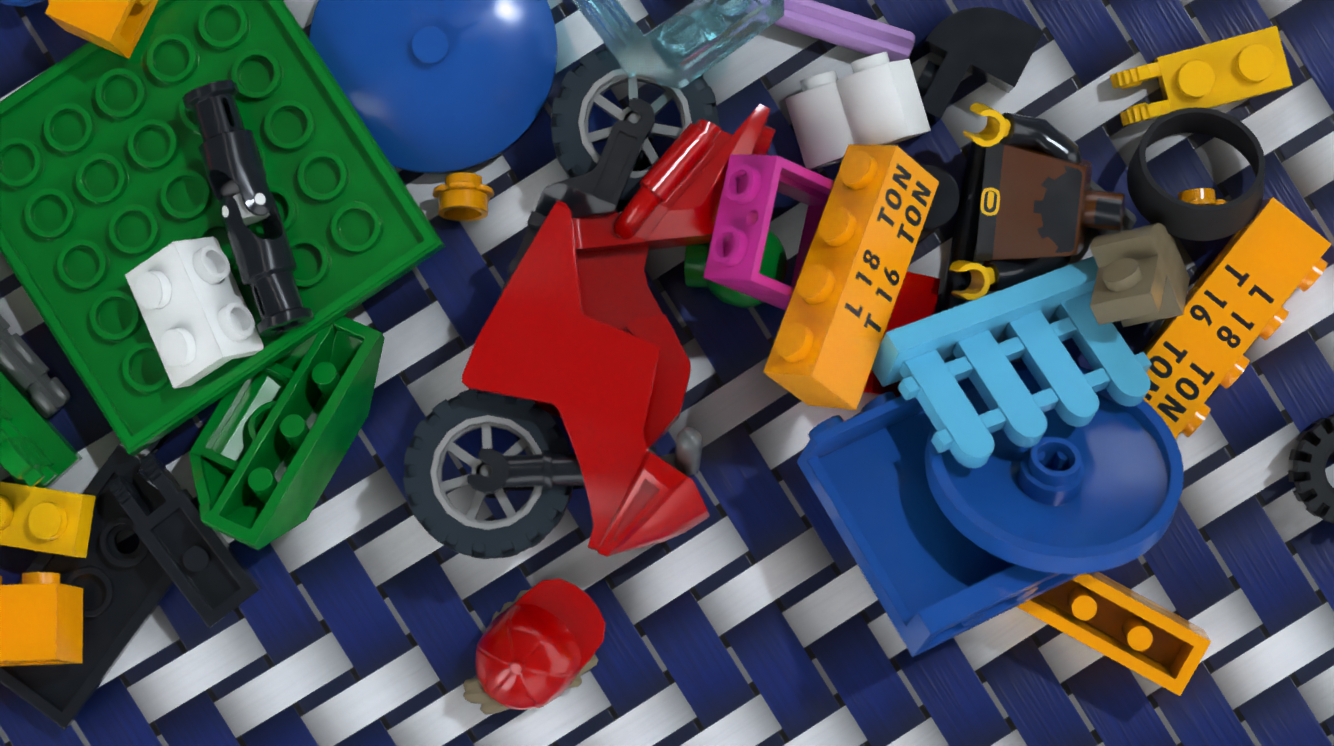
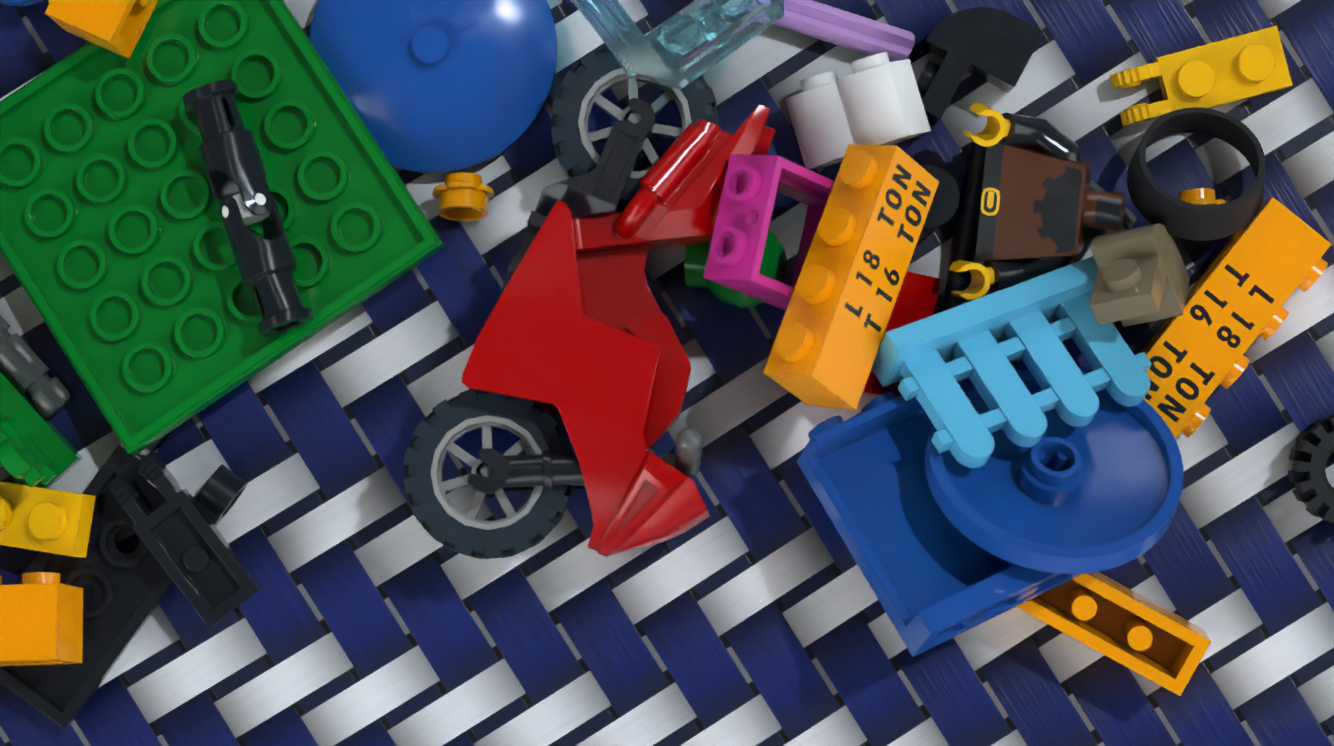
(193, 309): white bracket -> none
(285, 434): green wedge -> none
(536, 648): red hair -> none

